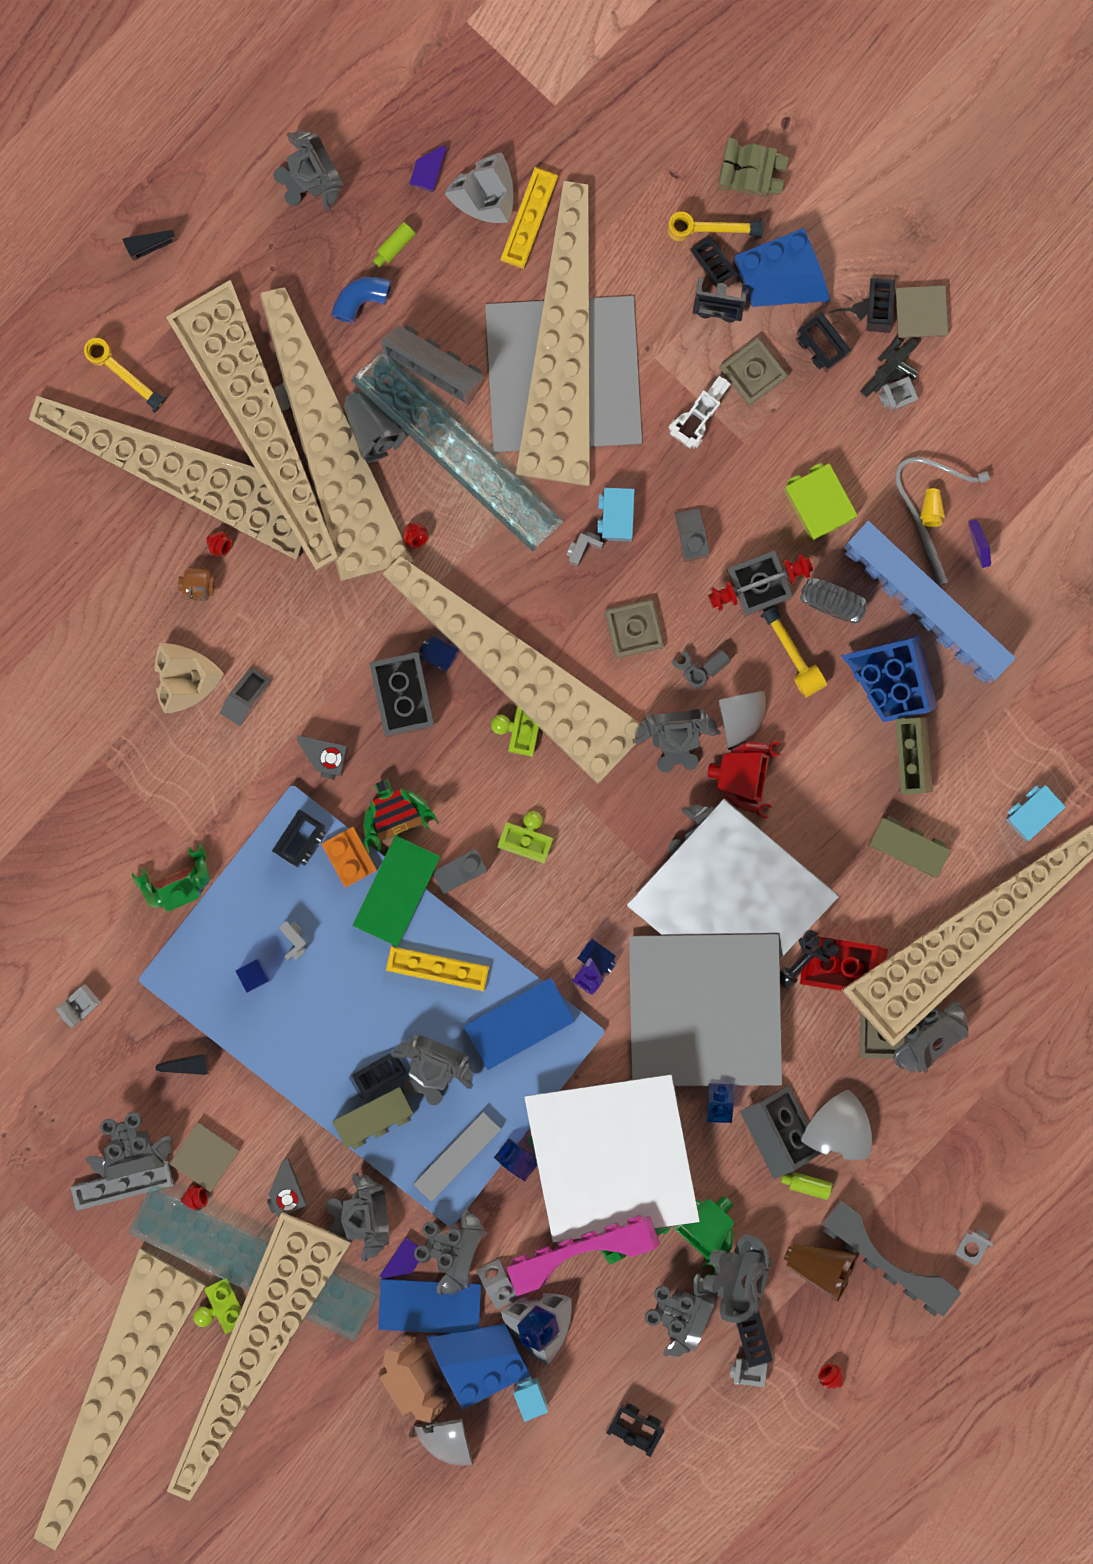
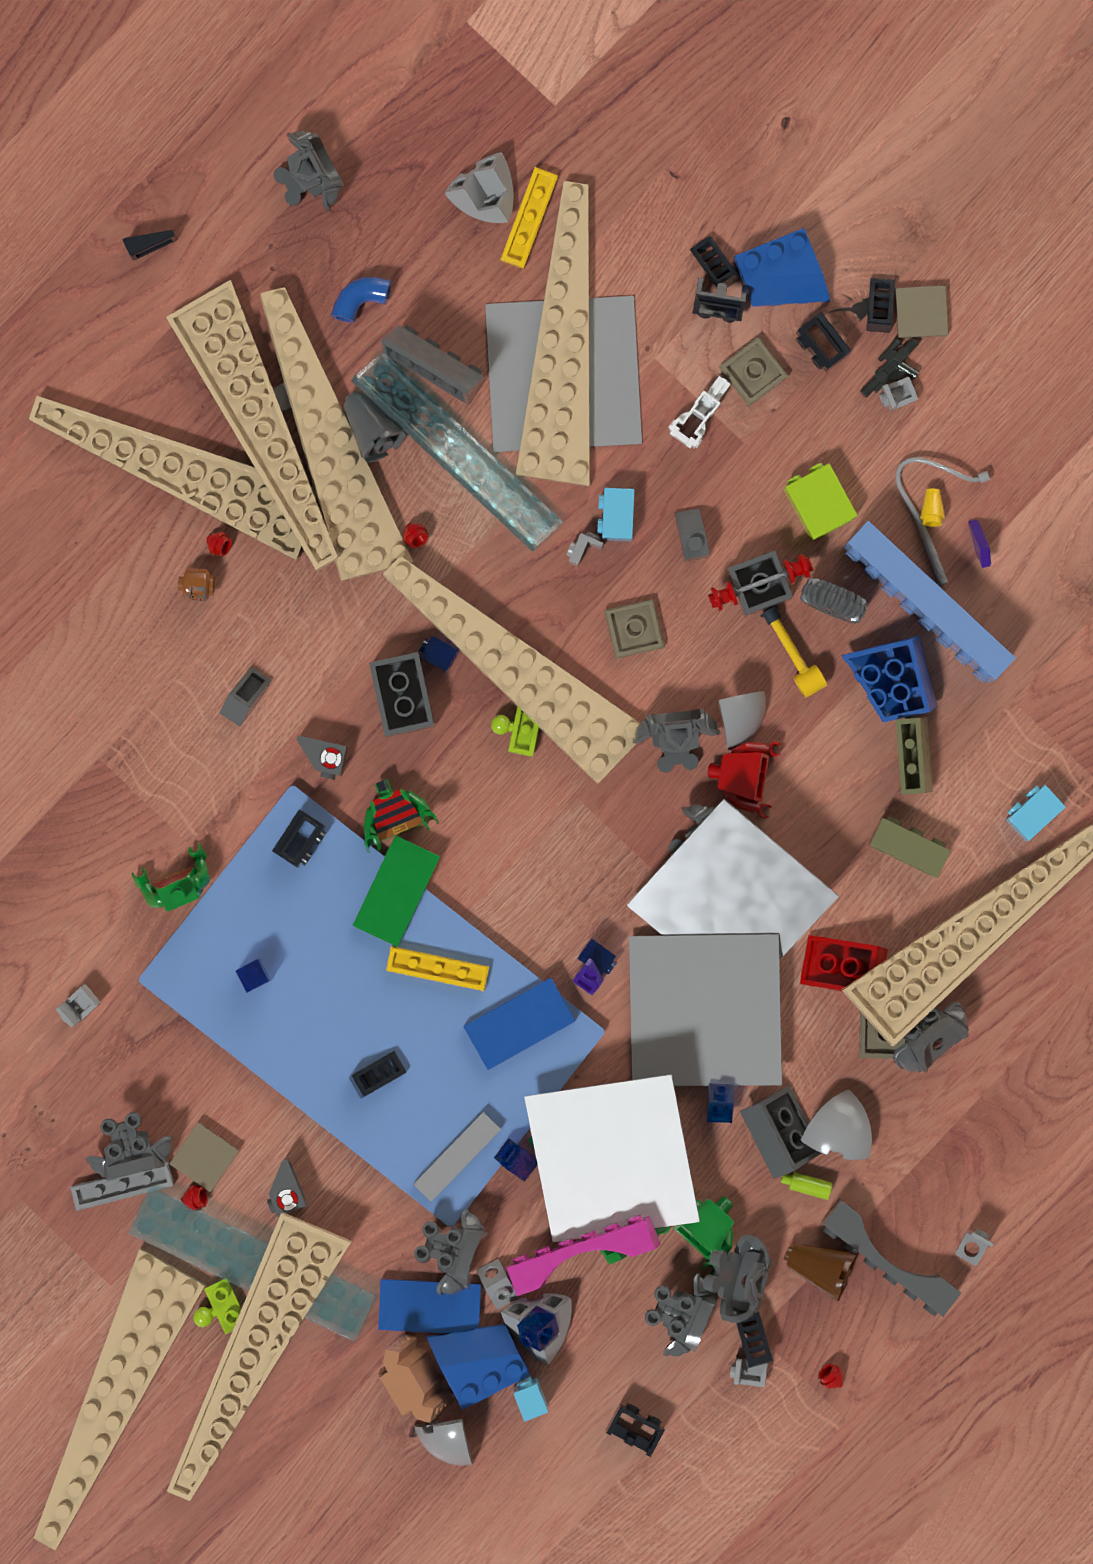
(153, 399): yellow piece -> none
(184, 677): tan brick -> none
(189, 1065): black slope -> none
(293, 933): light grey bracket -> none
(349, 857): orange plate -> none
(362, 1216): dark grey piece -> none
(374, 1118): olive brick -> none
(394, 244): lime cylinder -> none
(402, 1261): dark purple tile -> none
(427, 169): dark purple tile -> none
(432, 1067): dark grey piece -> none
(460, 871): dark grey slope -> none
(525, 840): lime plate -> none
(698, 677): dark grey bar -> none
(754, 228): yellow piece -> none
(756, 171): olive hips -> none
(809, 945): black bar -> none

